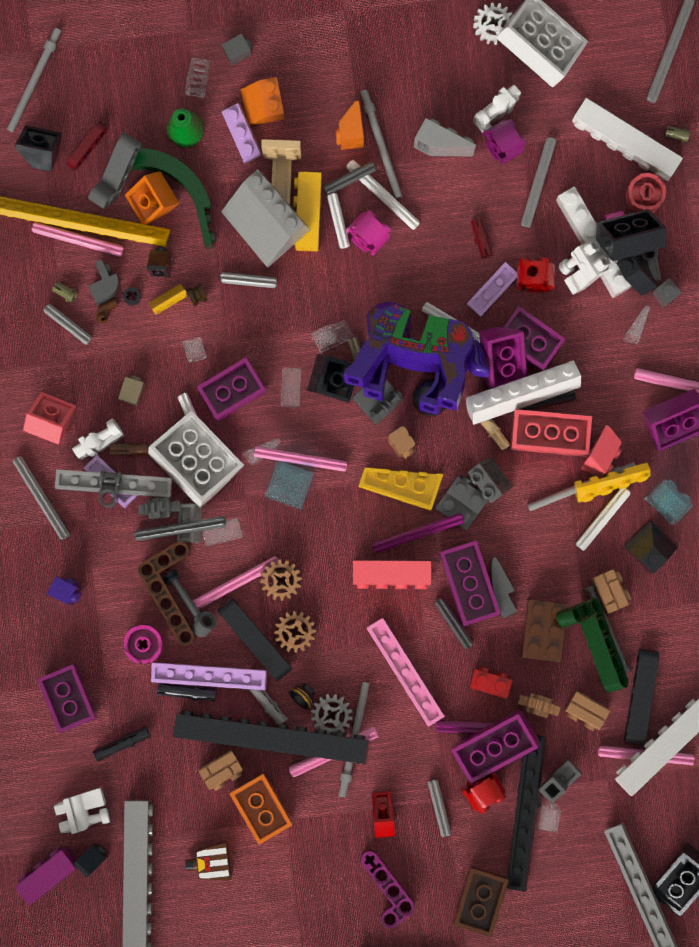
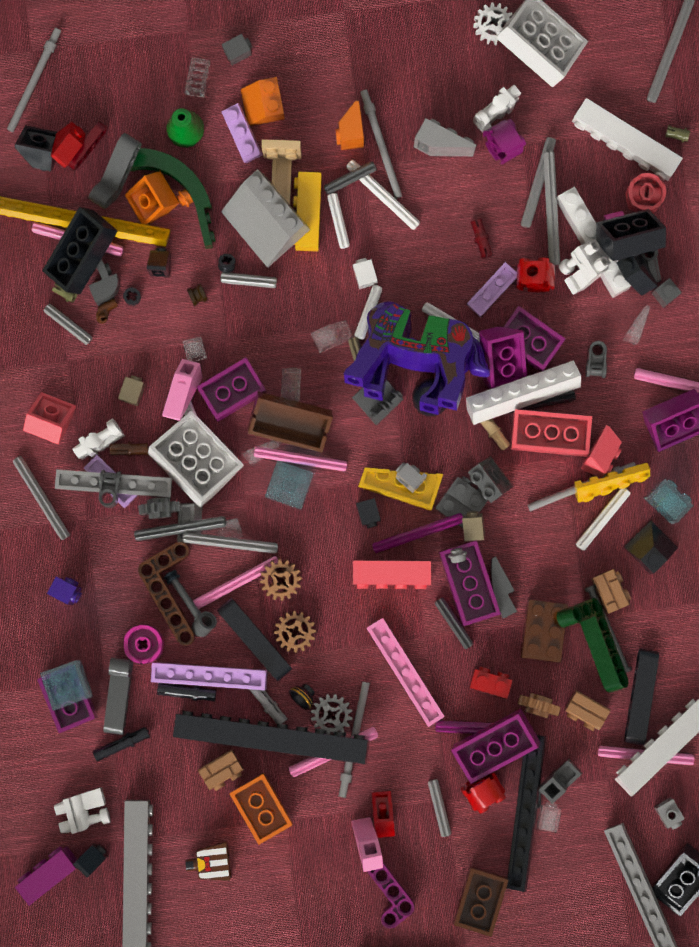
(66, 685): none -> clear light blue brick
(67, 144): none -> red slope
(79, 250): none -> black brick
(118, 695): none -> dark grey beam
(168, 299): yellow slope -> none
(182, 389): none -> bright pink slope
(184, 198): none -> orange plate
(226, 268): none -> black bush
(228, 542): none -> light grey axle
(290, 421): none -> reddish brown piece
(328, 378): black slope -> none
(365, 273): none -> white brick
(367, 844): none -> bright pink slope
(368, 232): dark pink brick -> none
(368, 513): none -> black brick
(371, 302): none -> white axle
(401, 442): medium nougat brick -> none
(410, 476): none -> light grey brick
(457, 555): none -> light grey plate
(473, 526): none -> dark tan brick
(551, 207): none -> light grey axle
(596, 361): none -> dark grey piece
(664, 809): none -> light grey brick

